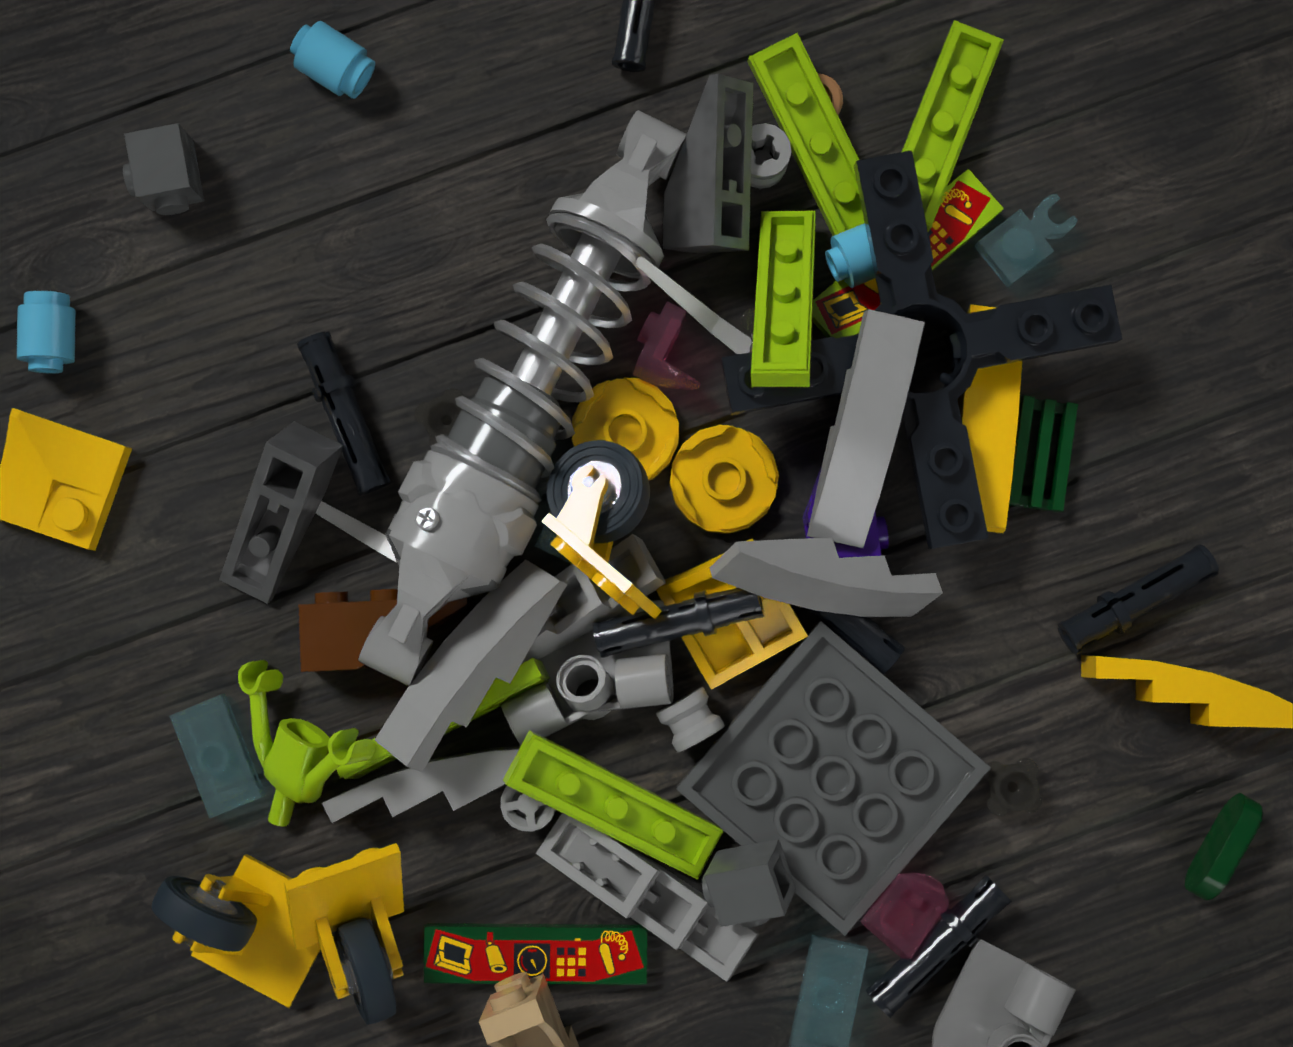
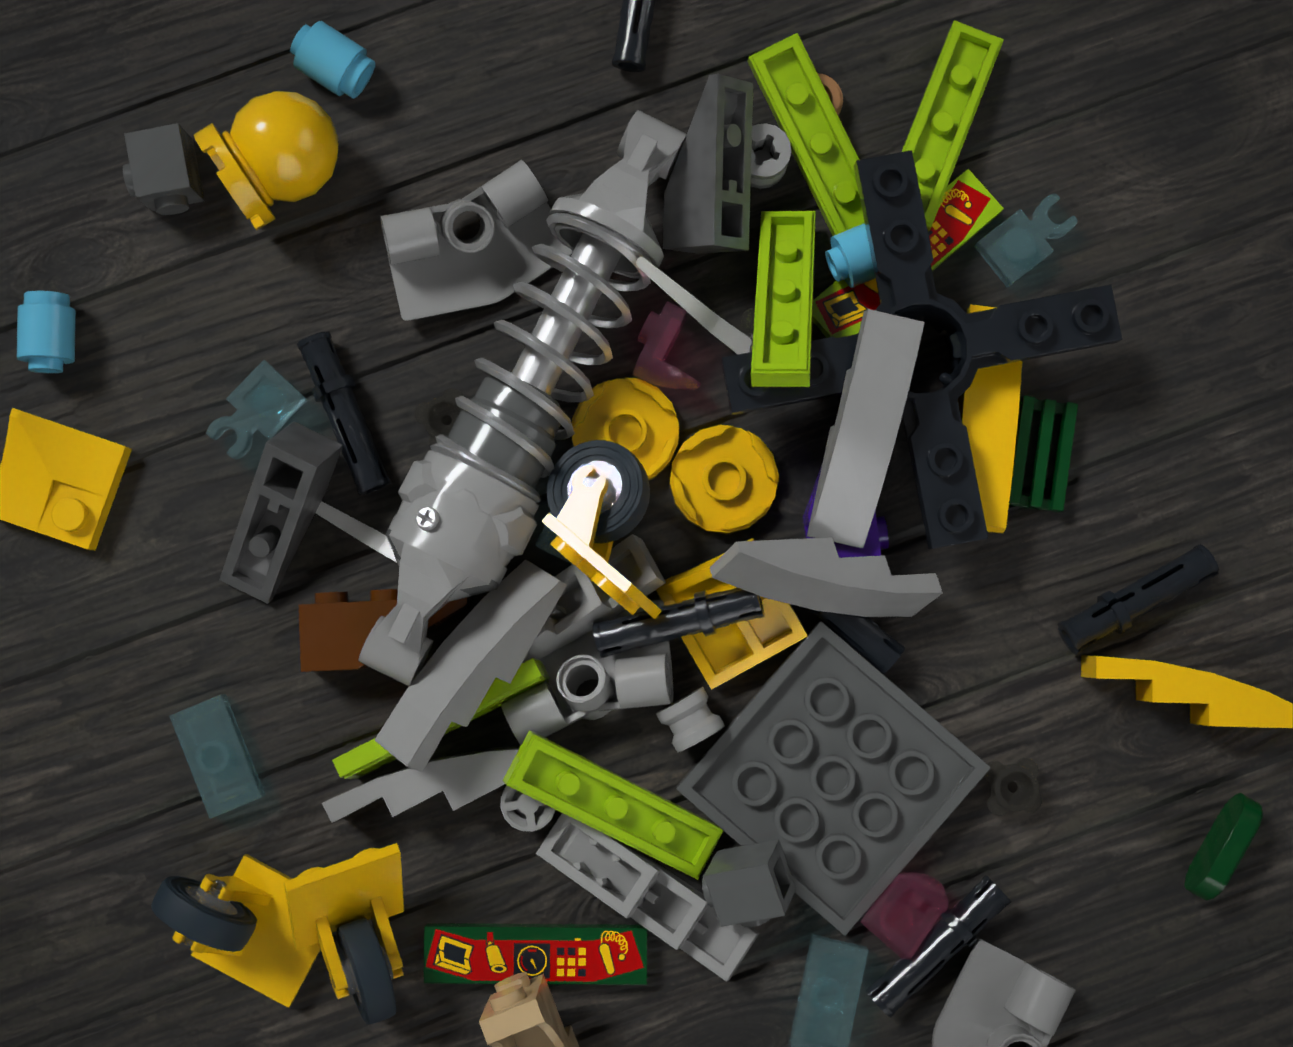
(262, 404): none -> clear light blue plate
(275, 151): none -> yellow tile
(299, 755): lime piece -> none
(446, 274): none -> light grey panel

